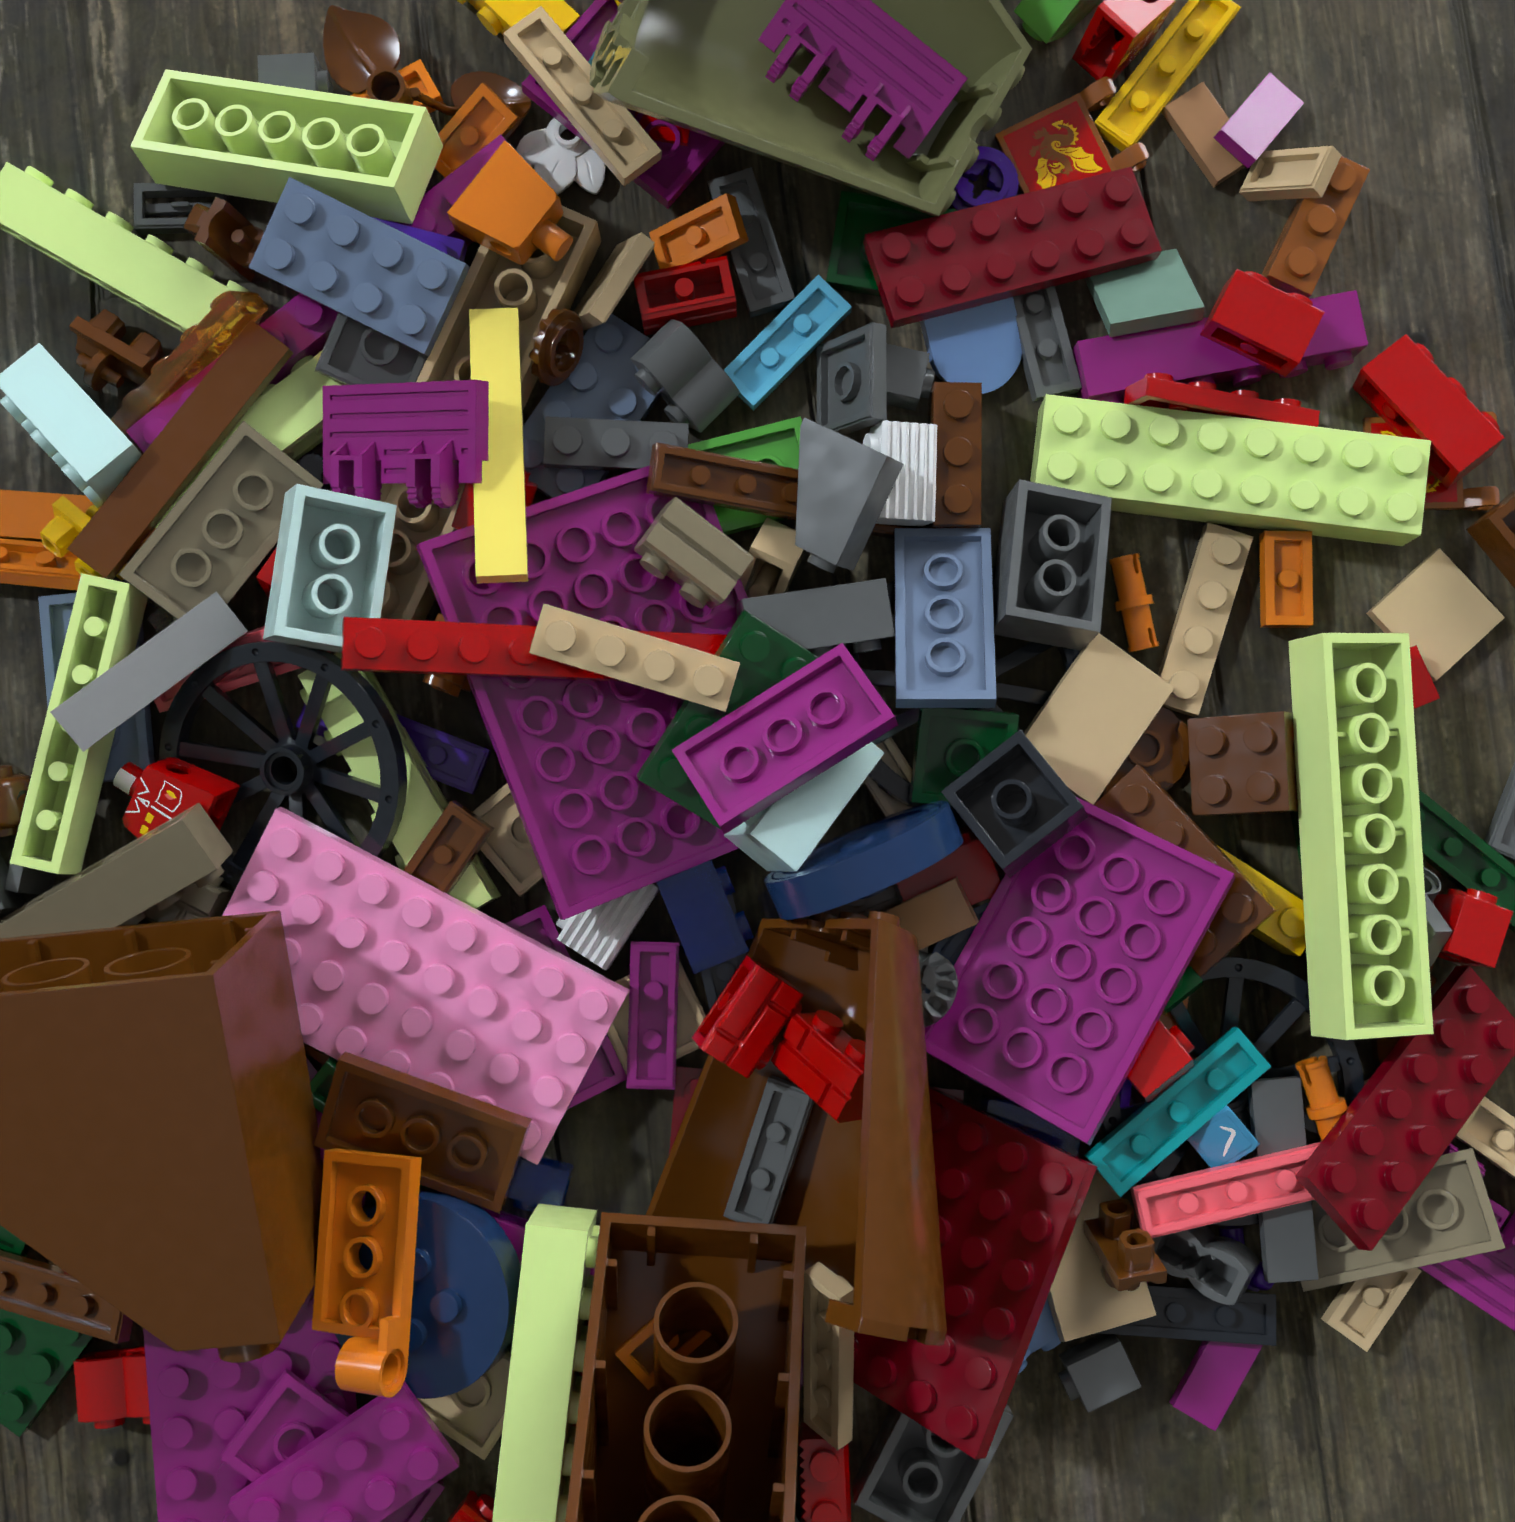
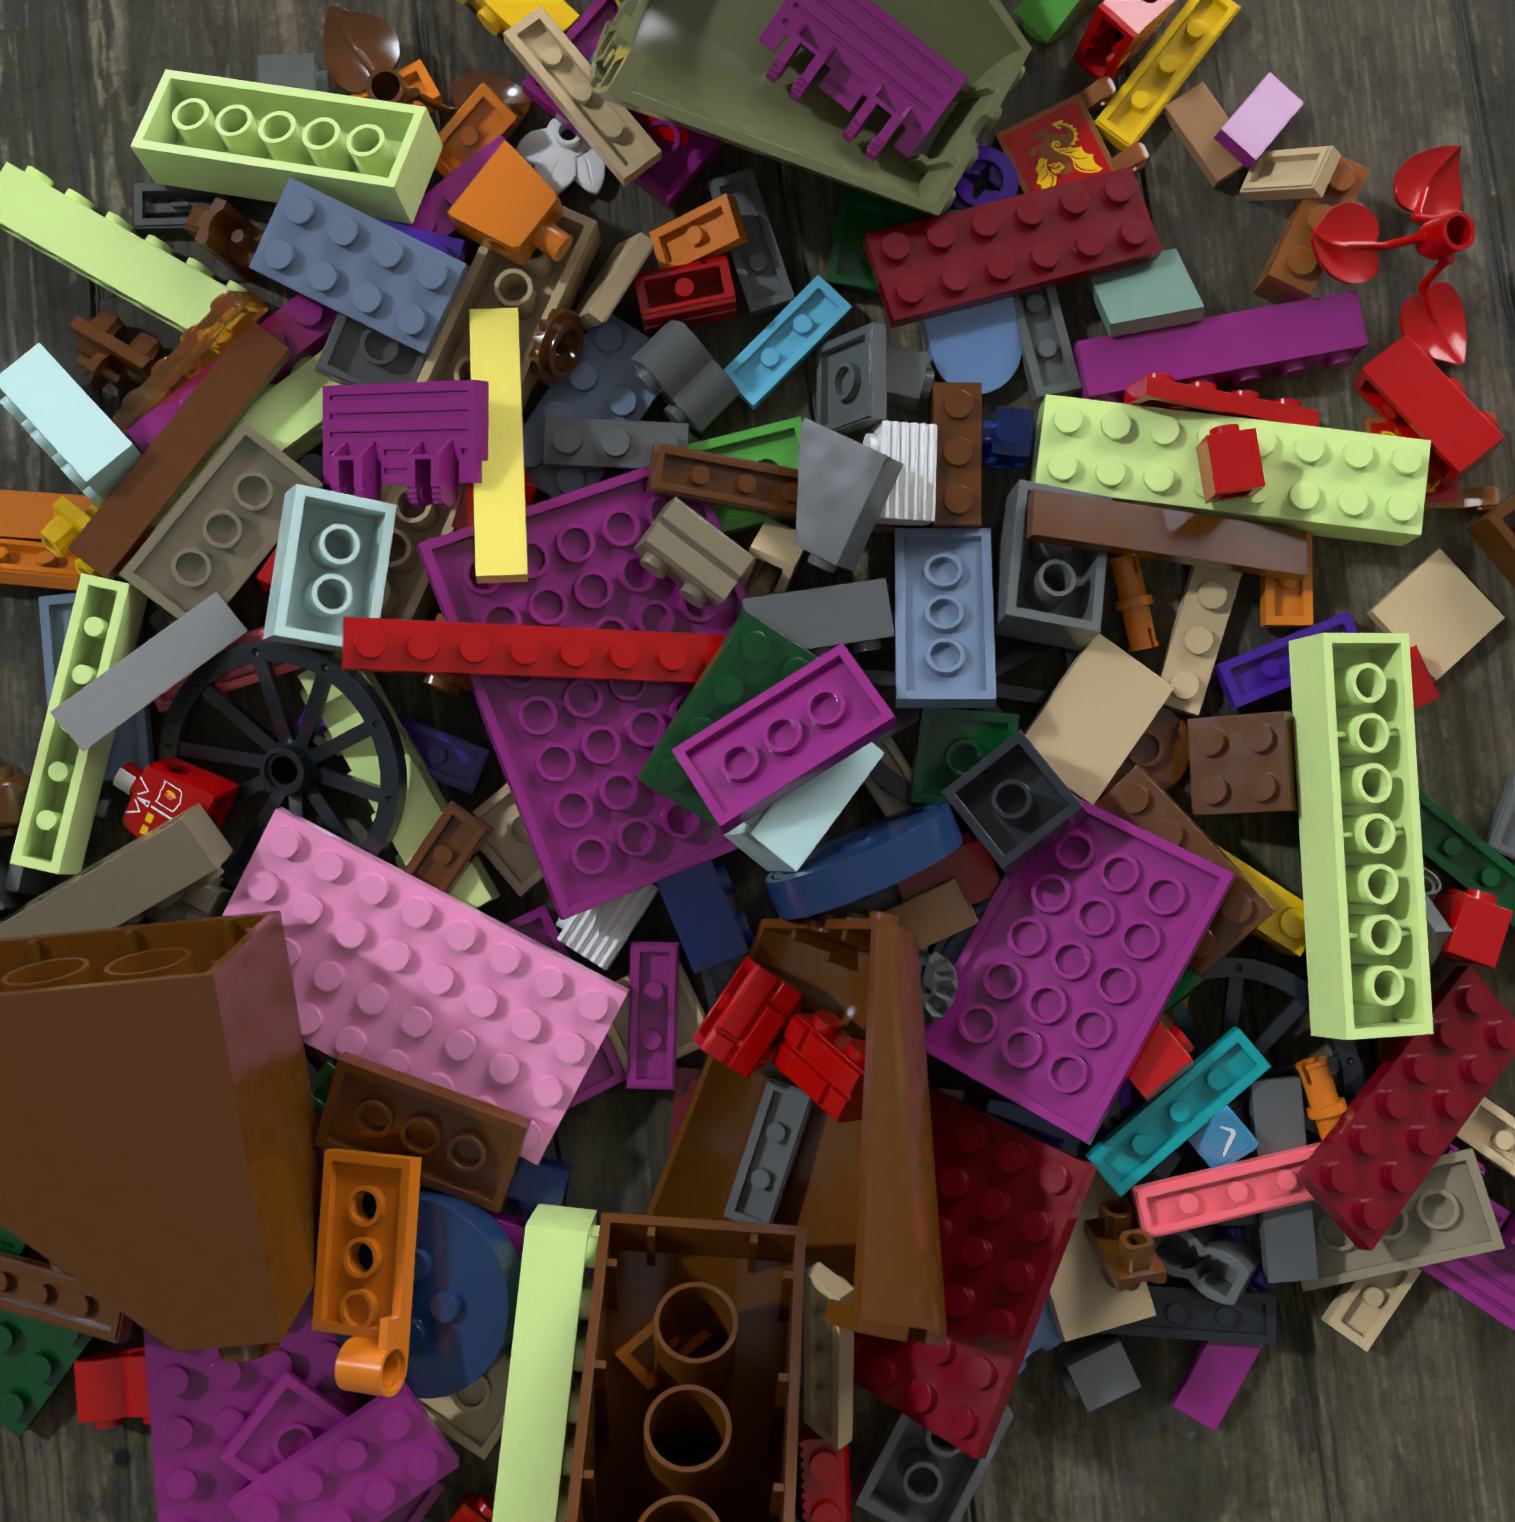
(634, 657): tan plate -> none
(1007, 438): none -> clear blue brick
(1166, 535): none -> reddish brown tile
(1230, 464): none -> red brick
(1262, 322): red brick -> none
(1268, 667): none -> dark purple plate
(1431, 190): none -> red plant

